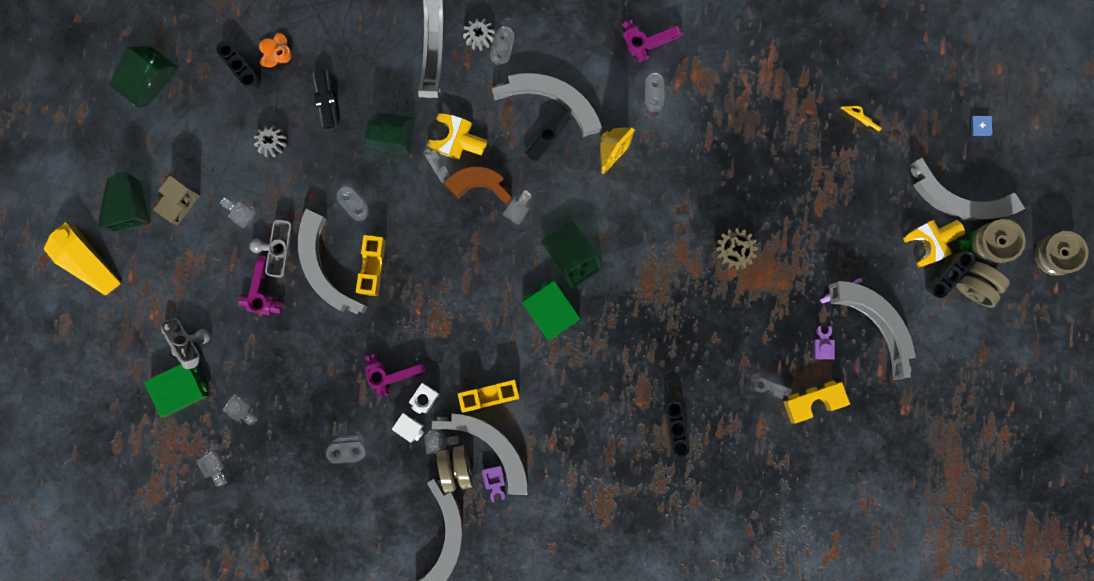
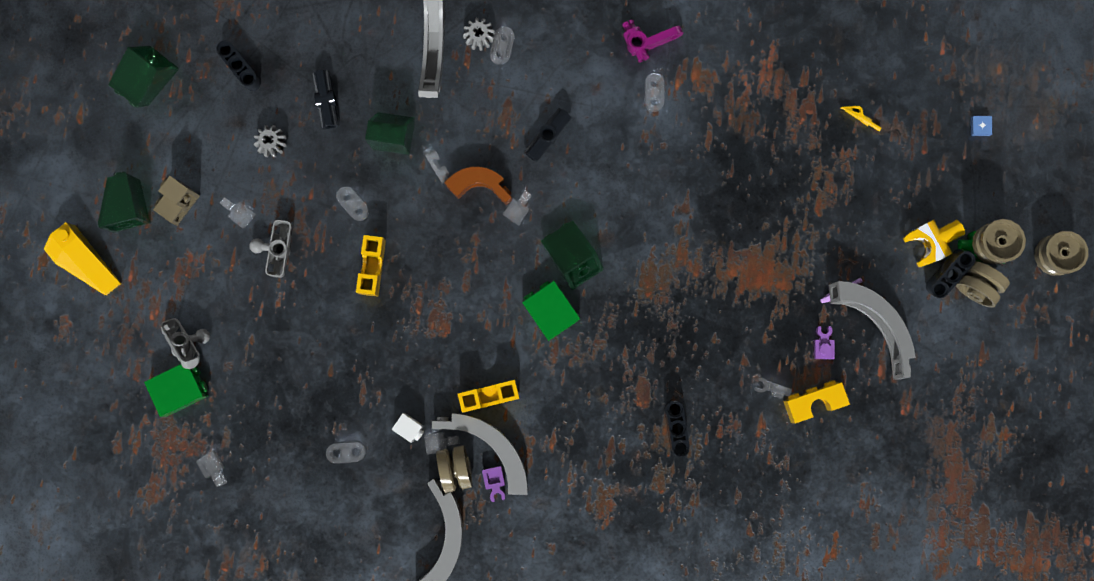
(238, 410): clear plate -> none
(256, 289): magenta piece -> none
(272, 49): orange plate -> none
(308, 249): light grey arch -> none
(376, 366): magenta piece -> none
(431, 394): white brick -> none
(457, 138): yellow connector -> none
(554, 89): light grey arch -> none
(613, 146): yellow wedge -> none
(734, 242): dark tan gear -> none
(958, 207): light grey arch -> none

